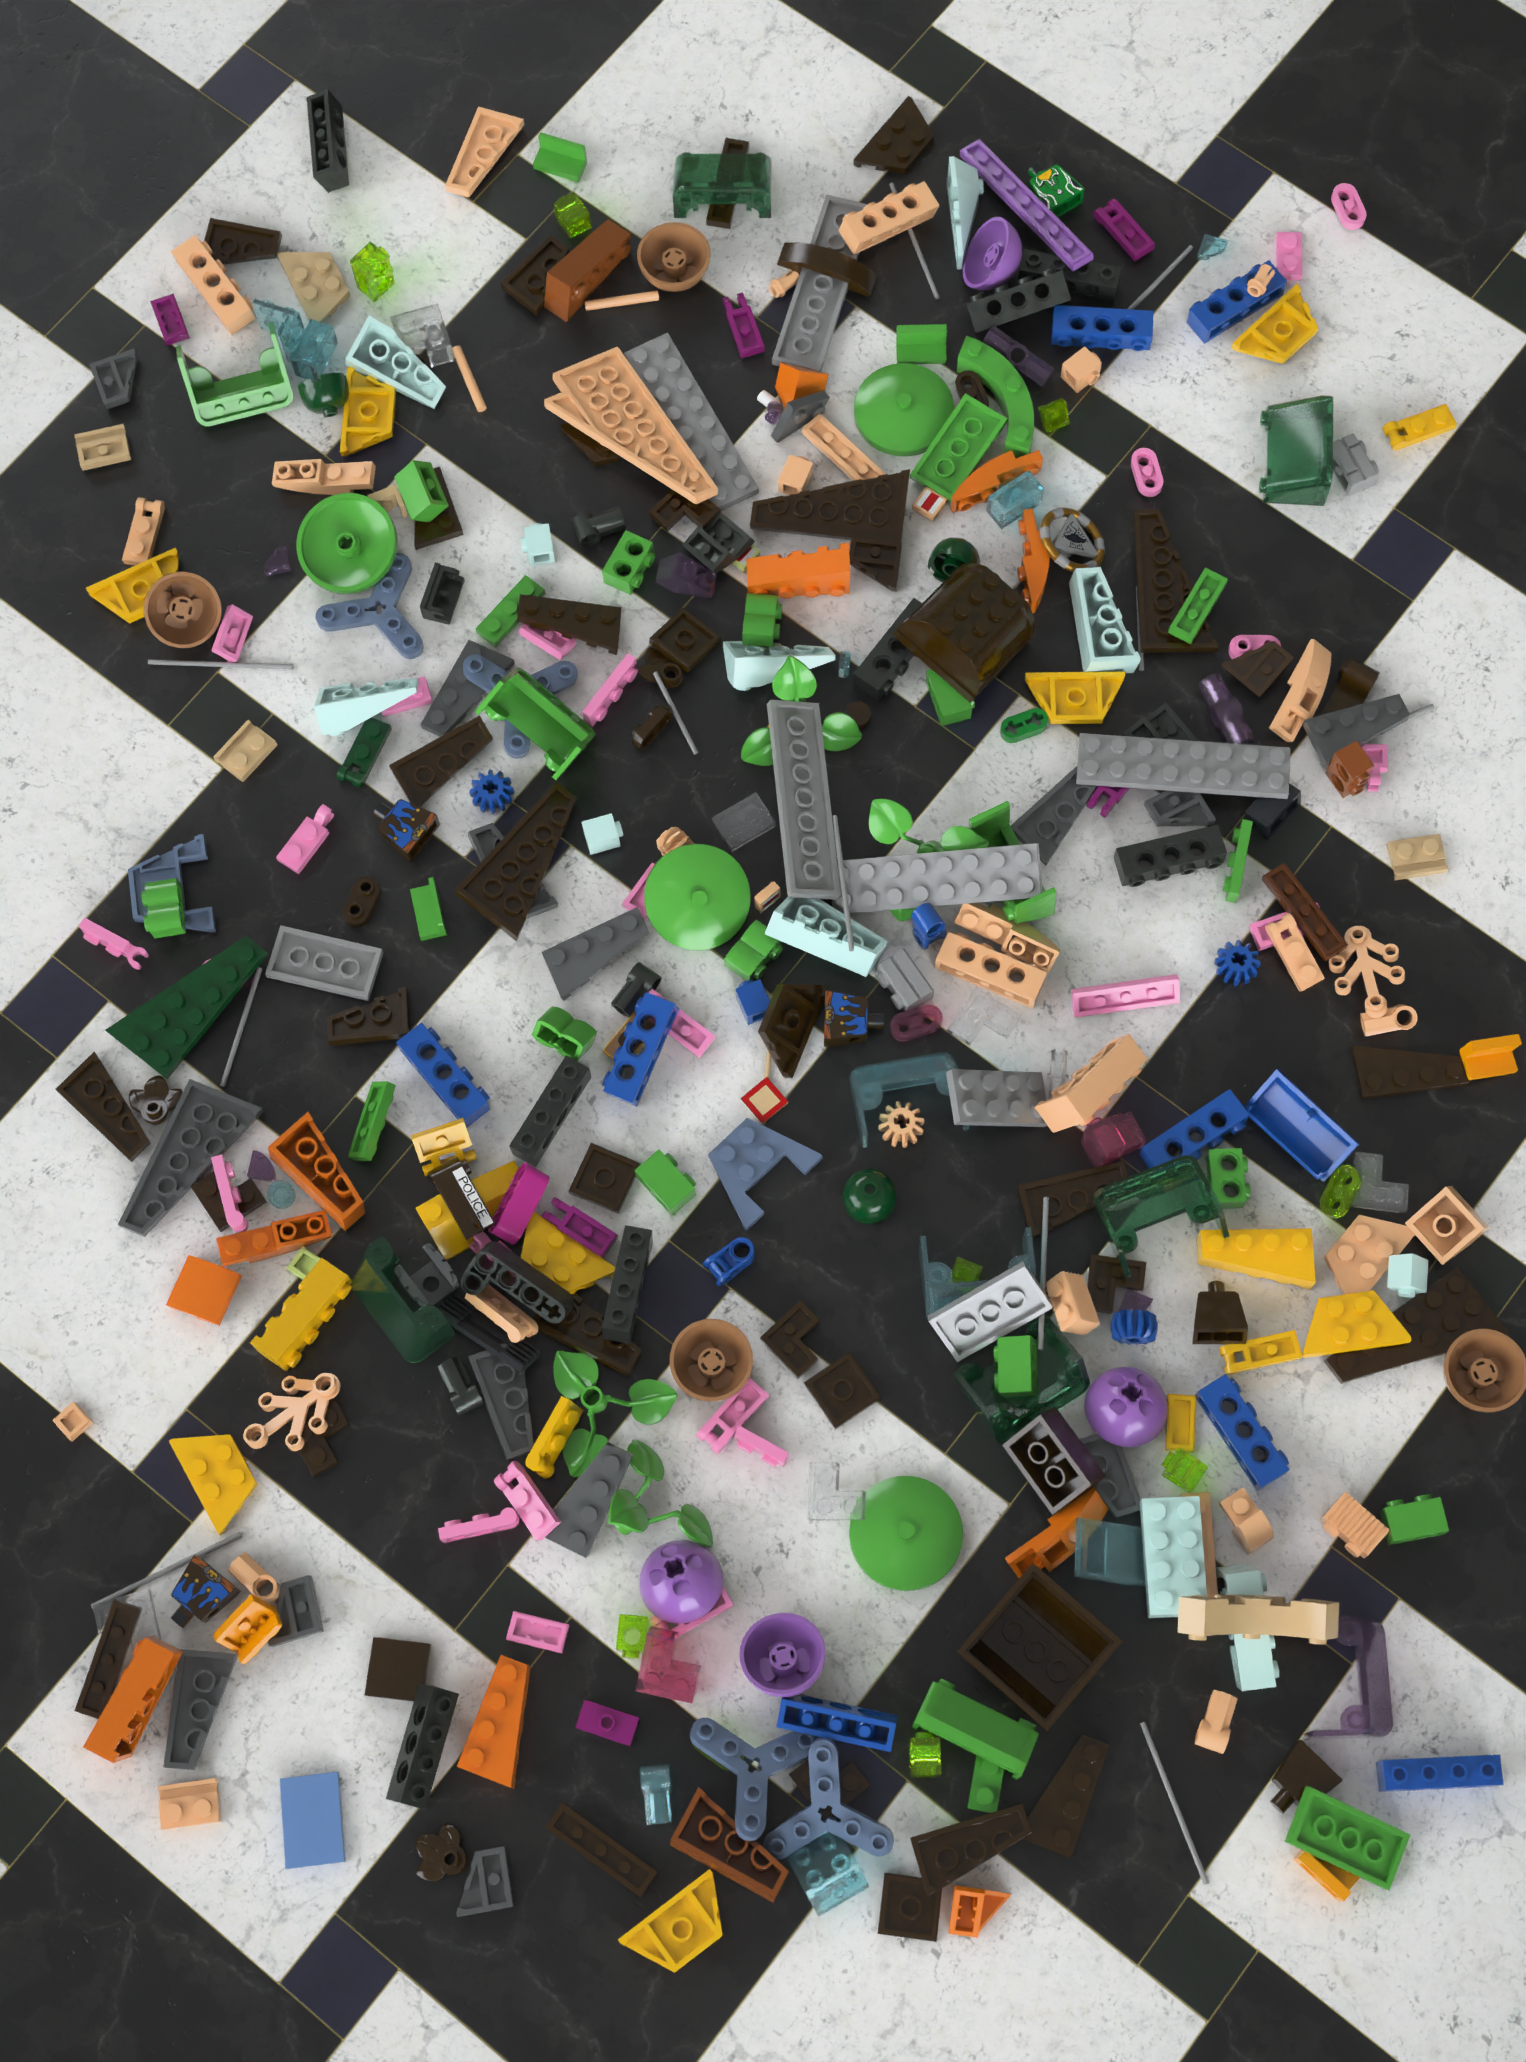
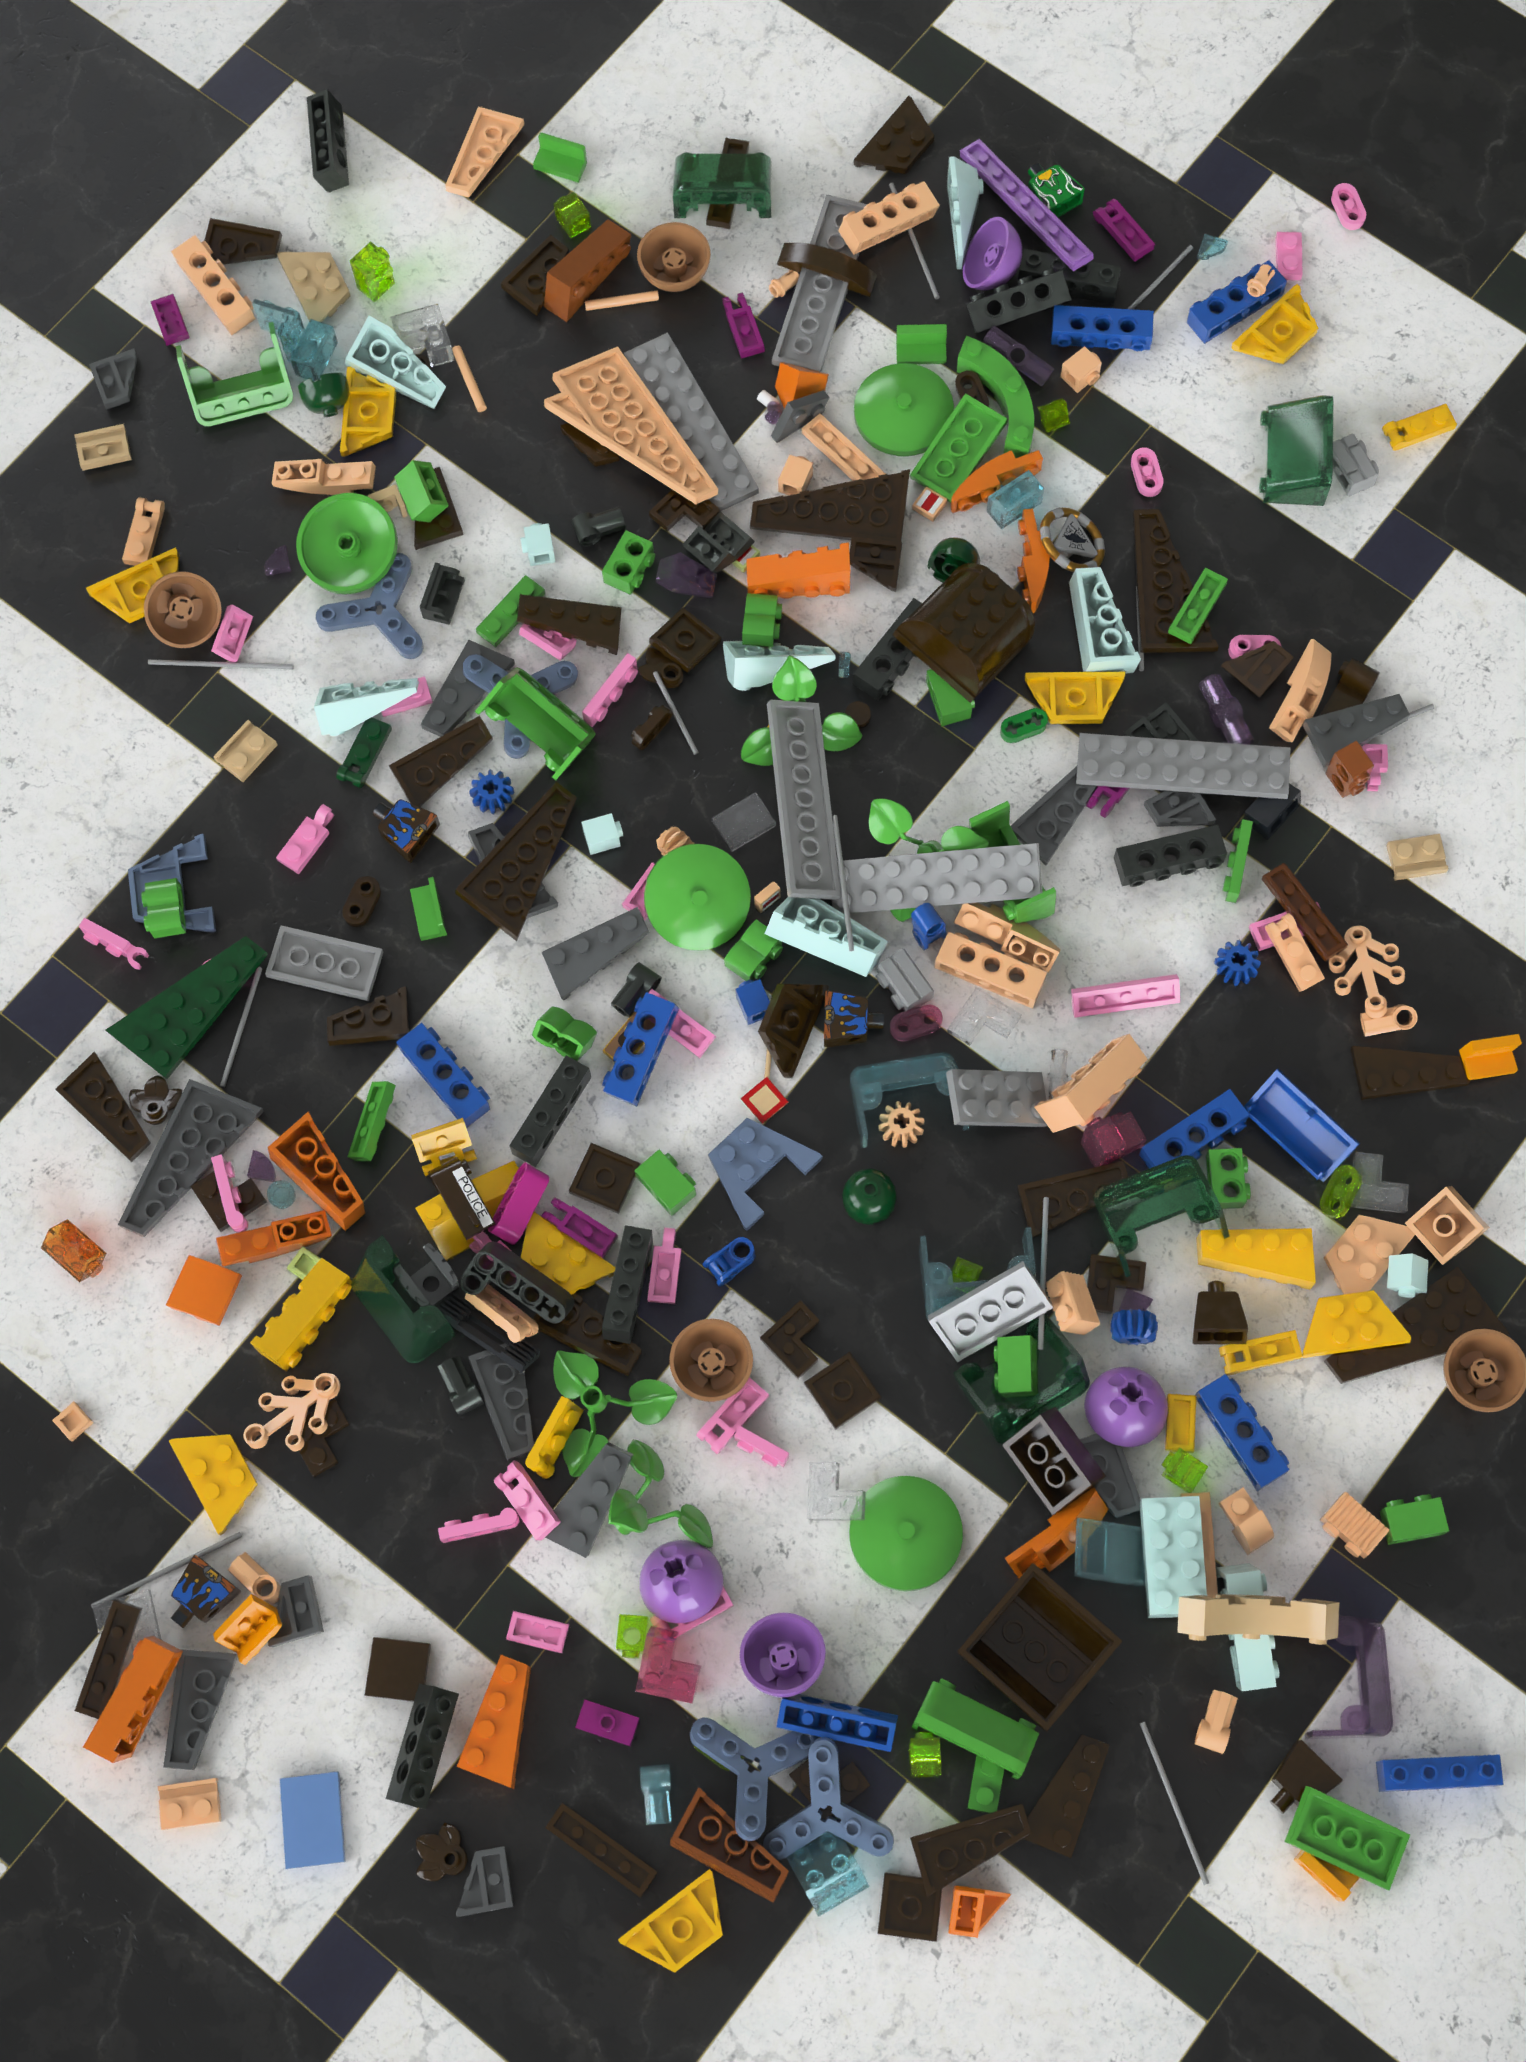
(73, 1251): none -> clear orange brick
(665, 1270): none -> bright pink plate

